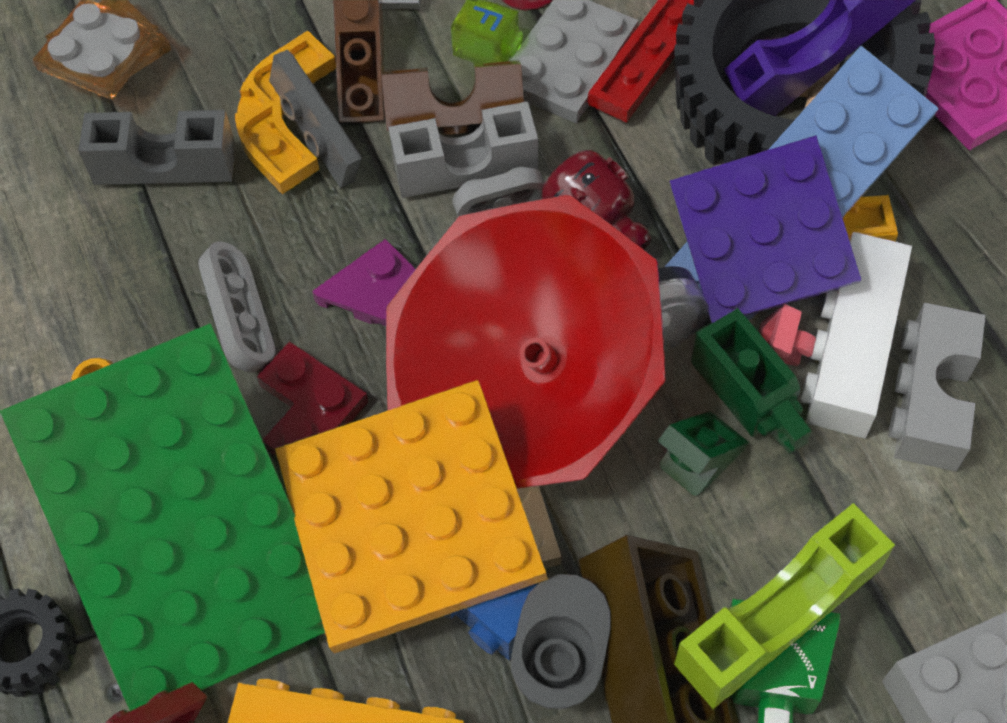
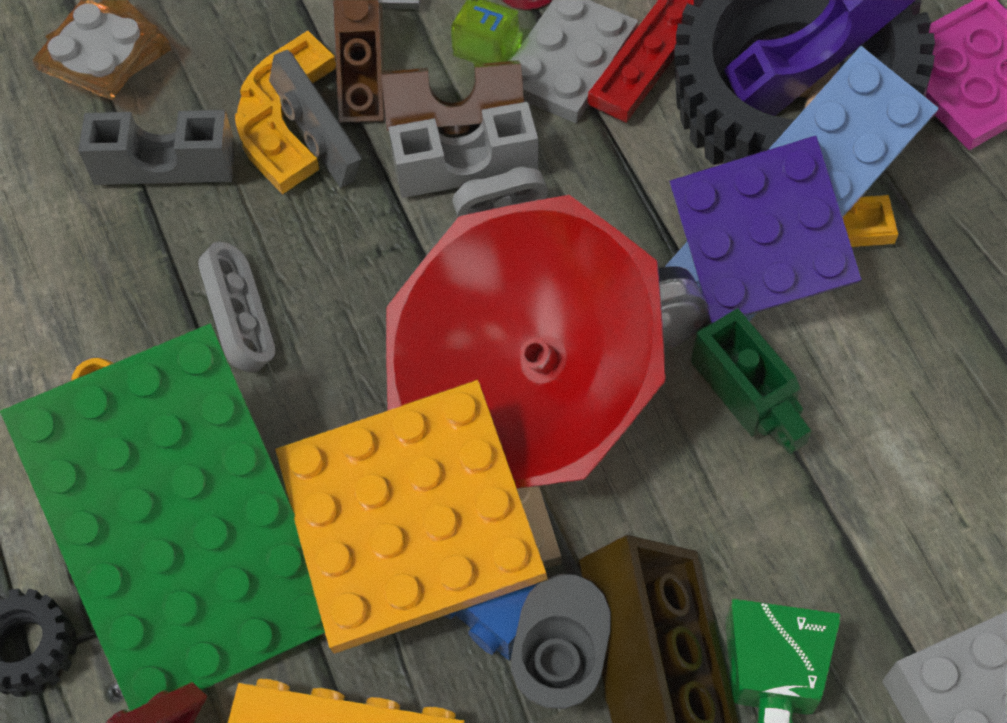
(315, 393): dark red plate -> none
(367, 284): magenta wing -> none
(601, 188): dark red piece -> none
(699, 450): dark green slope -> none
(753, 633): lime arch -> none
(784, 338): coral tile -> none
(857, 339): white brick -> none
(930, 423): light grey arch -> none

